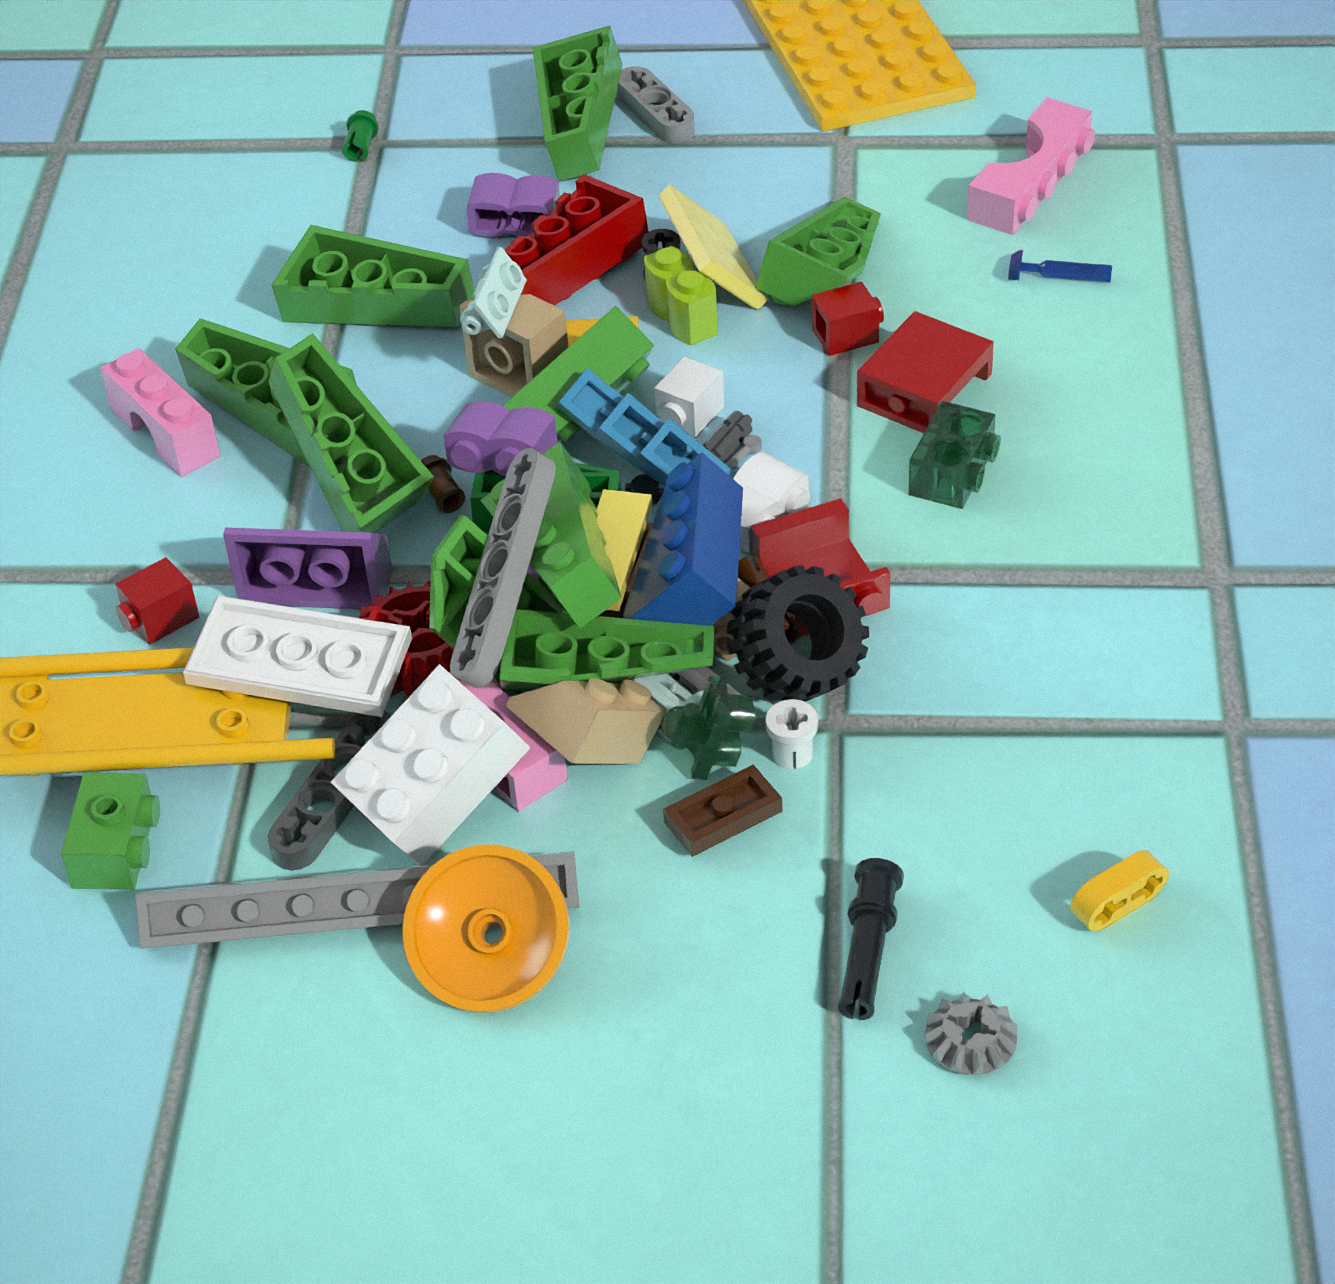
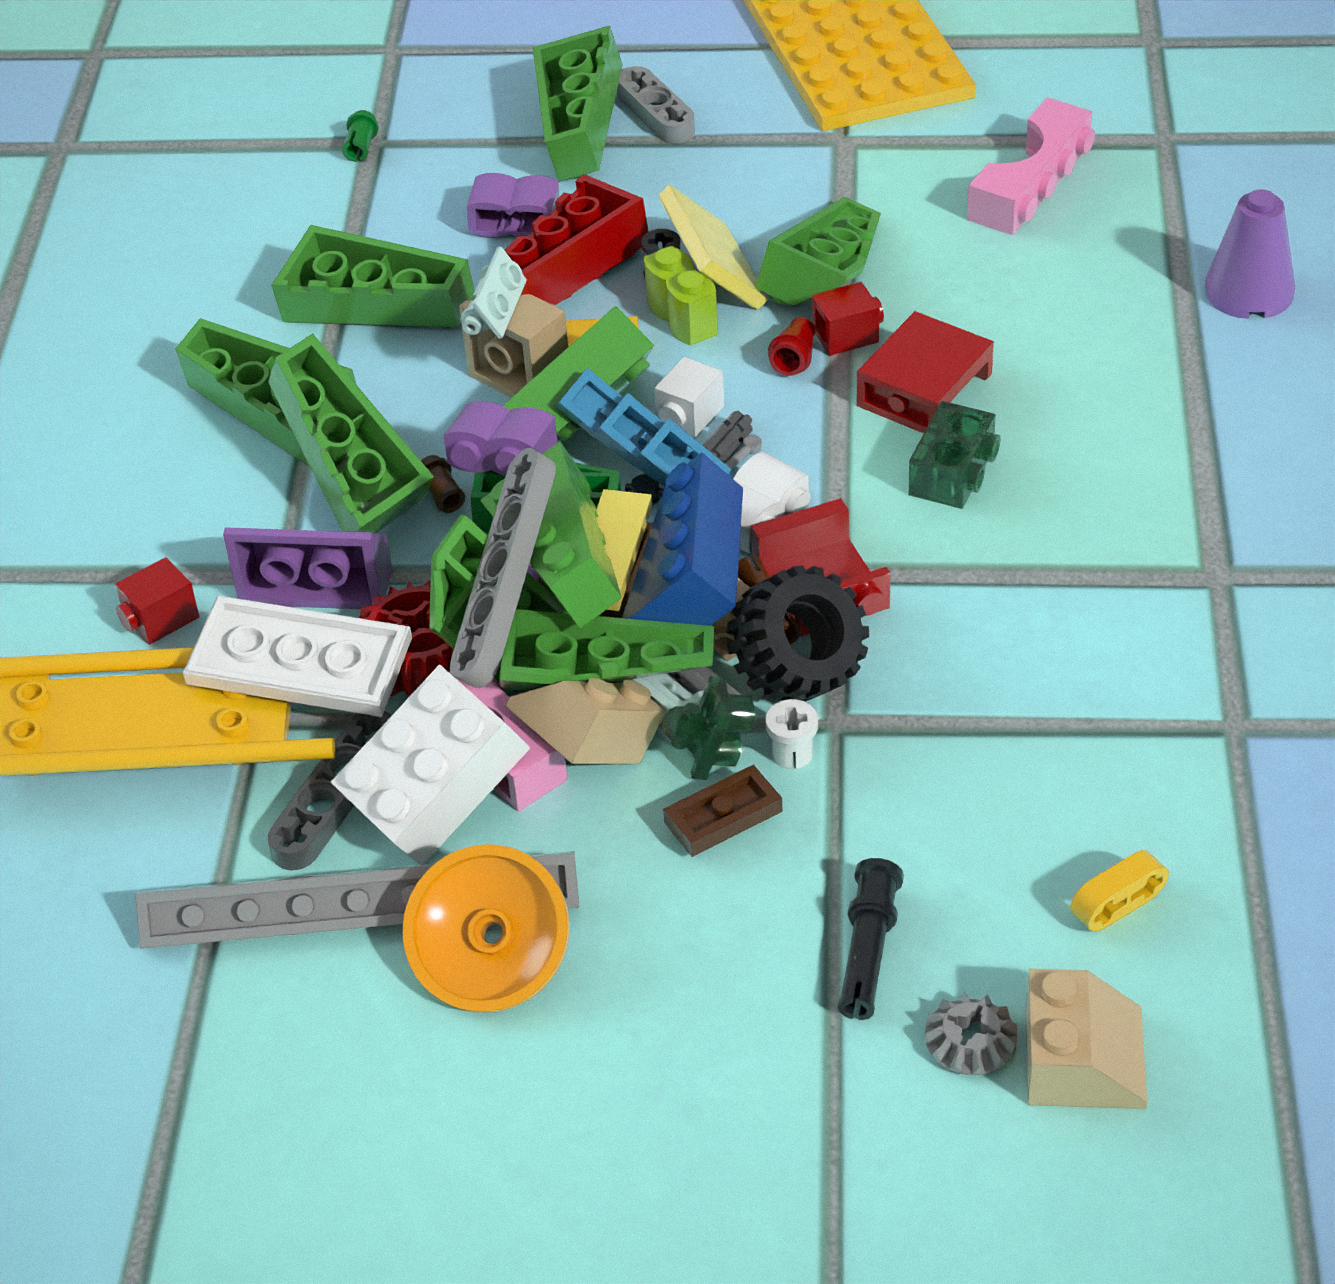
(110, 831): bright green brick -> none
(148, 396): bright pink arch -> none
(792, 348): none -> red cone
(1060, 269): clear blue piece -> none
(1083, 1042): none -> tan slope
(1253, 260): none -> medium lavender cone

